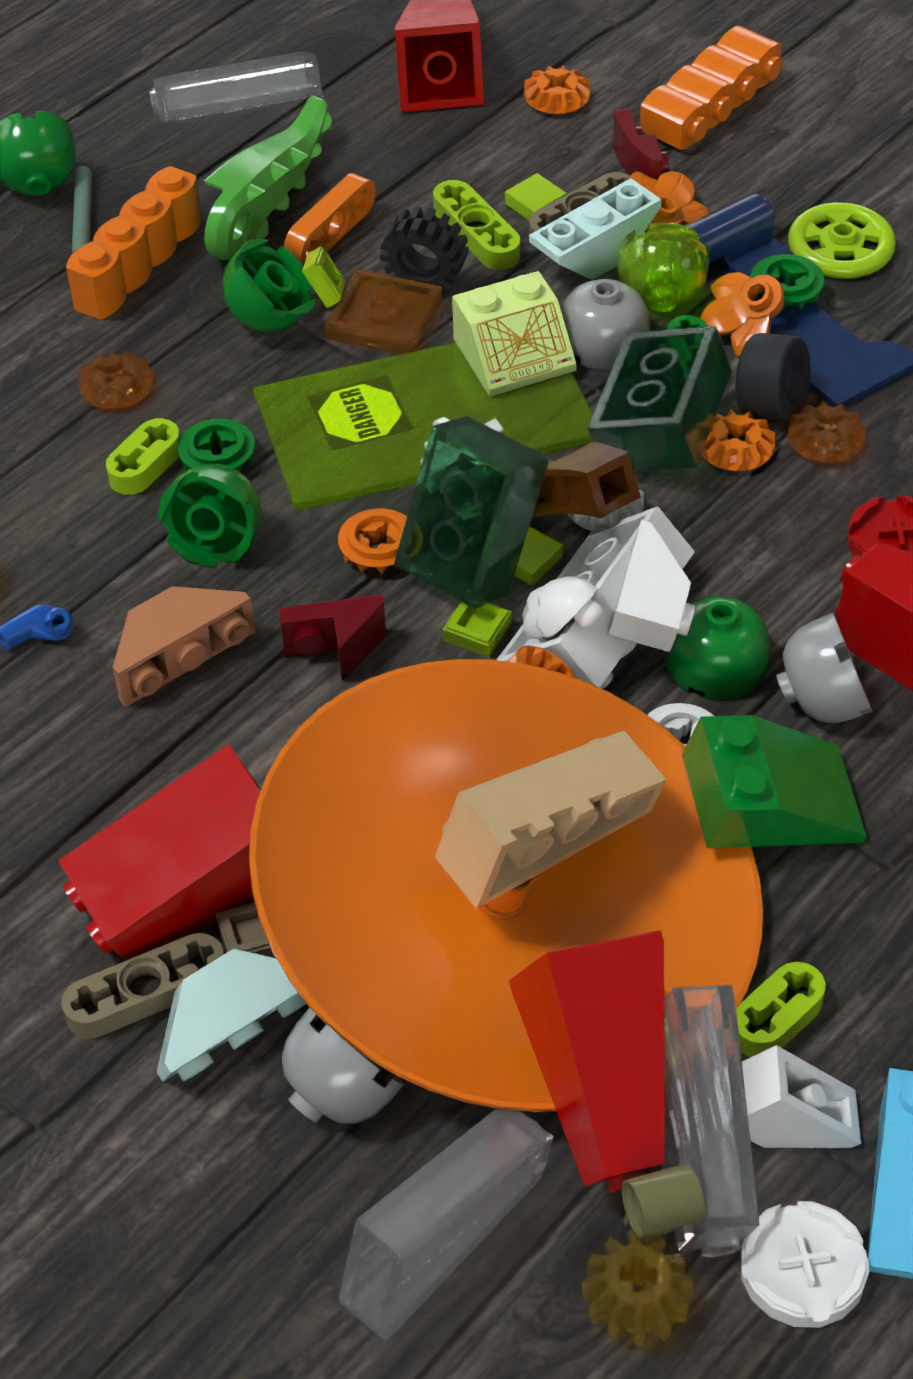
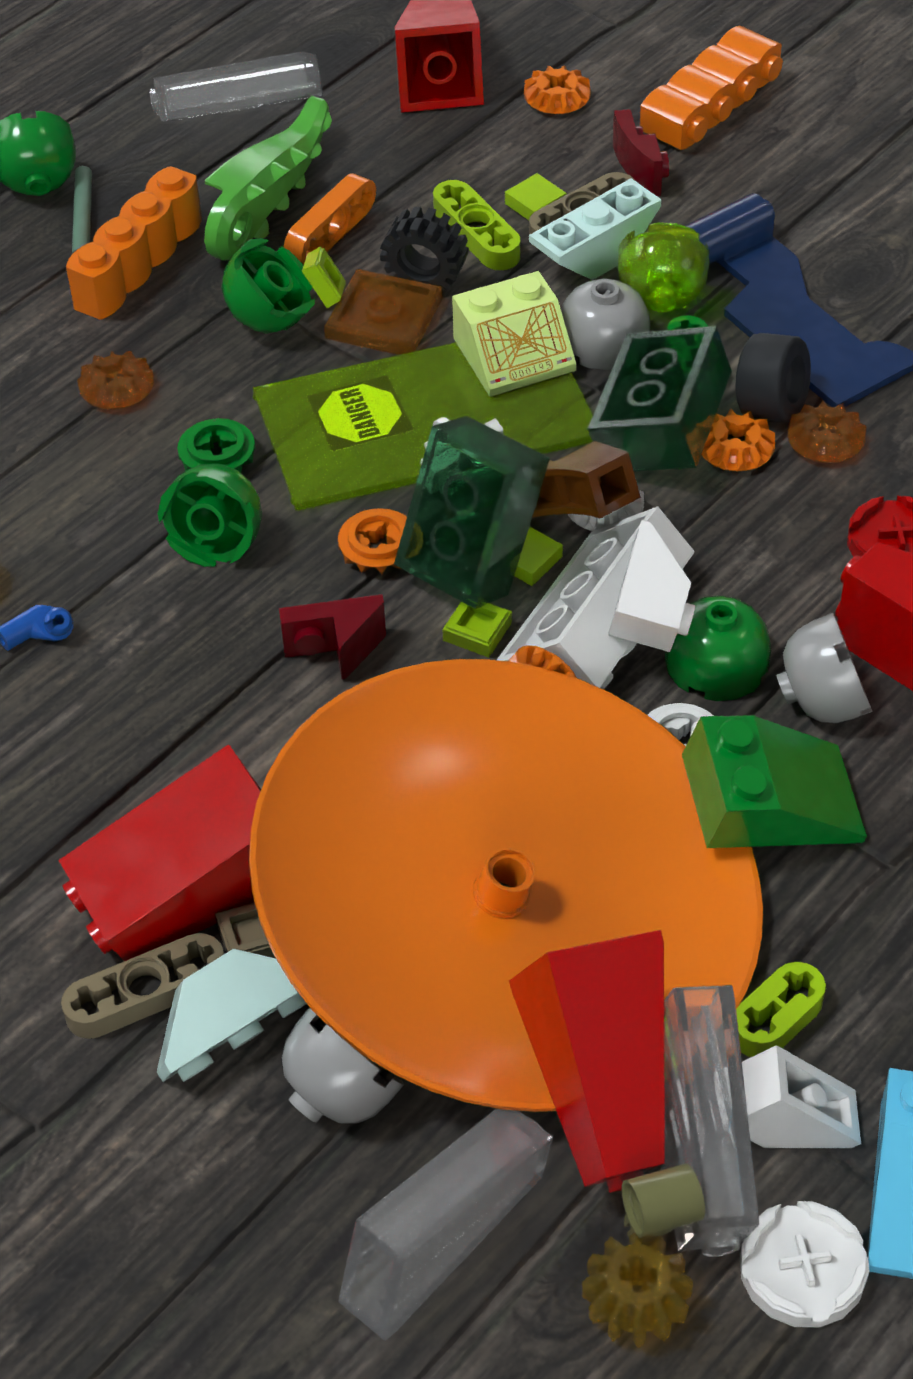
(140, 454): lime beam -> none
(176, 636): nougat slope -> none
(545, 814): tan wedge -> none
(557, 603): white arm -> none
(676, 197): orange plate -> none
(737, 311): orange plate -> none
(795, 271): green gear -> none
(843, 239): lime plate -> none

